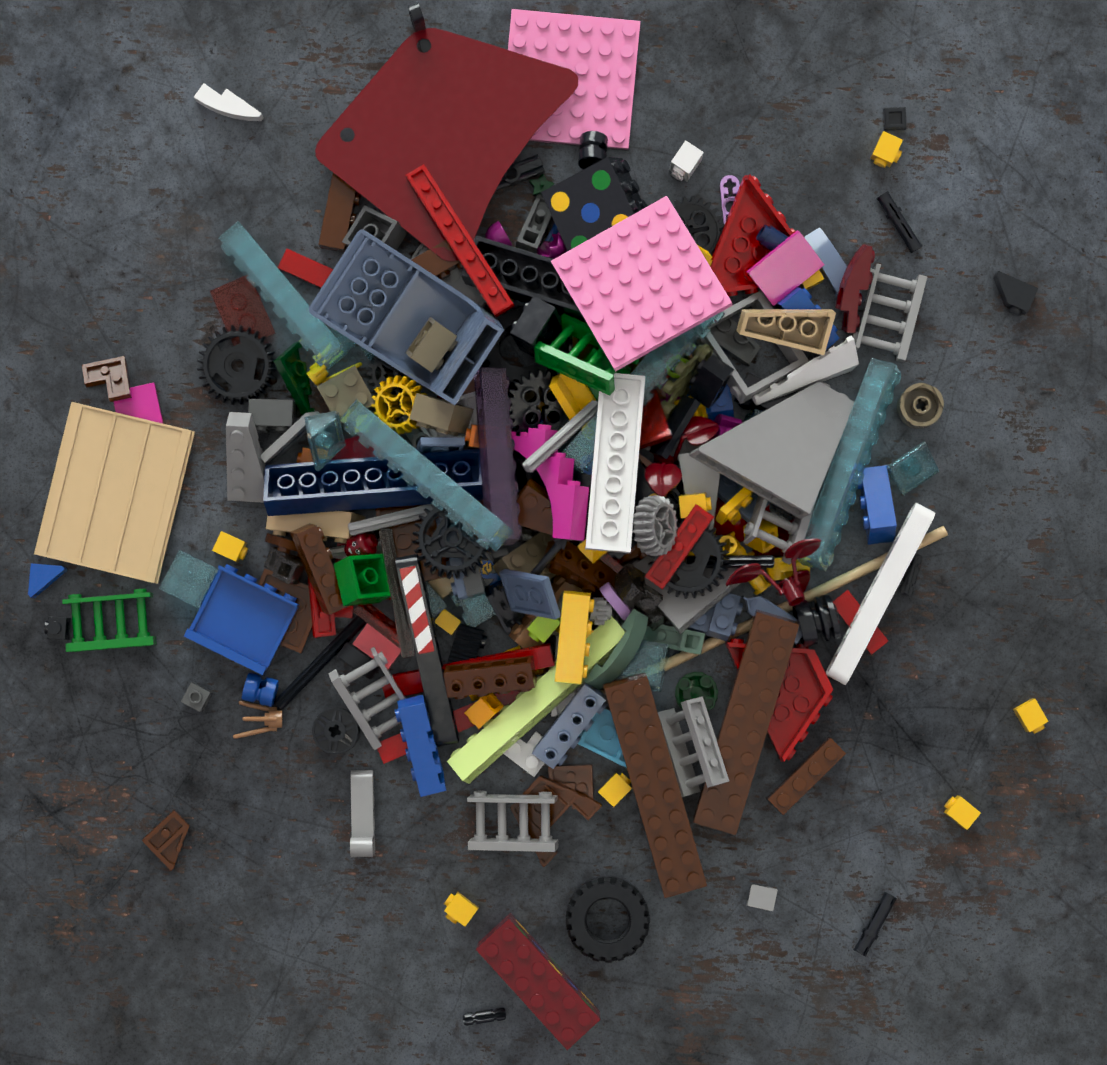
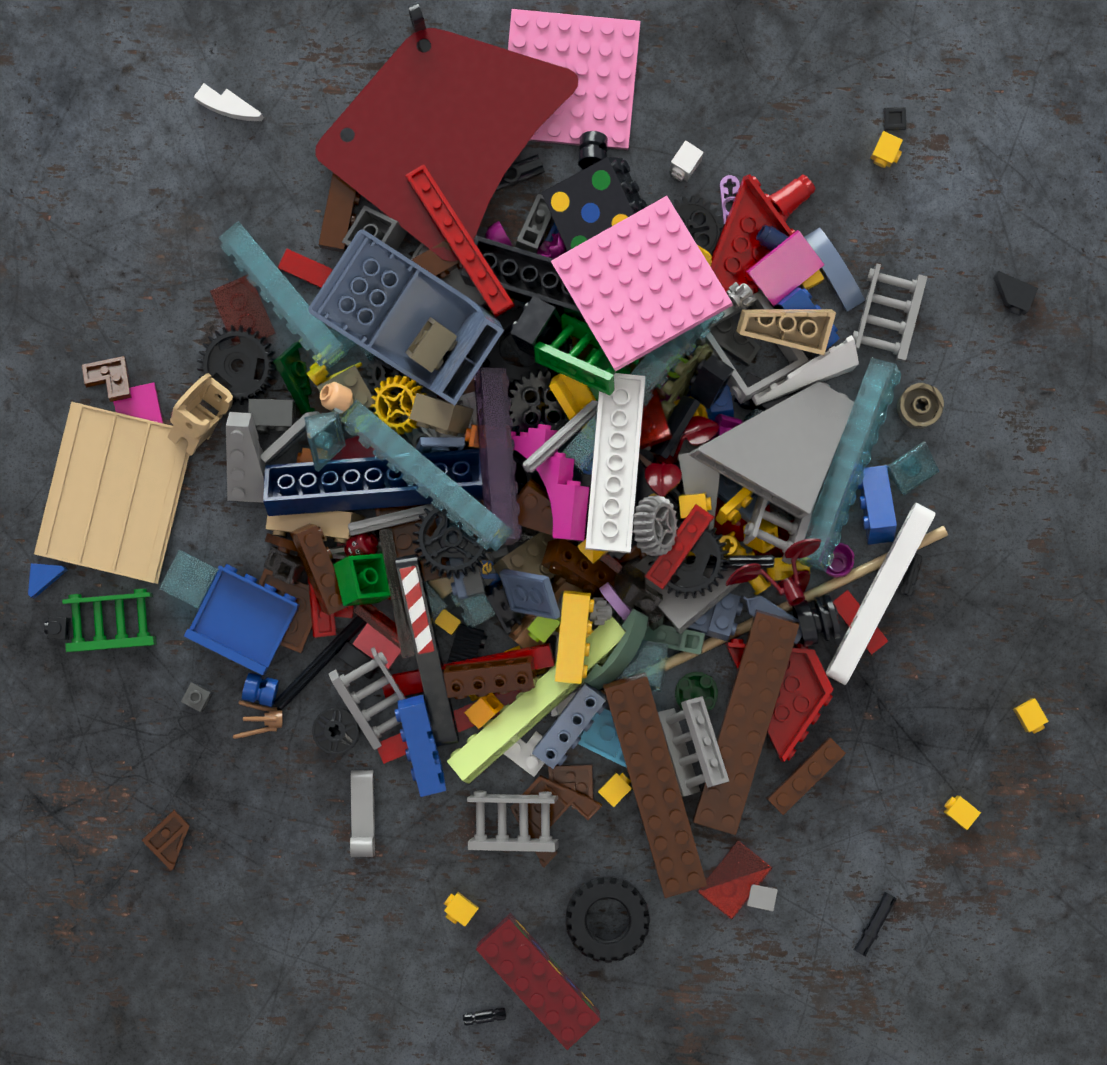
(194, 420): none -> tan piece
(230, 547): yellow brick -> none
(336, 397): none -> light nougat head
(540, 185): dark green piece -> none
(548, 557): black piece -> none
(731, 880): none -> clear red tile
(740, 295): none -> light grey gear
(792, 195): none -> red plant
(842, 562): none -> magenta hair
(855, 278): dark red slope -> none
(899, 222): black pin -> none

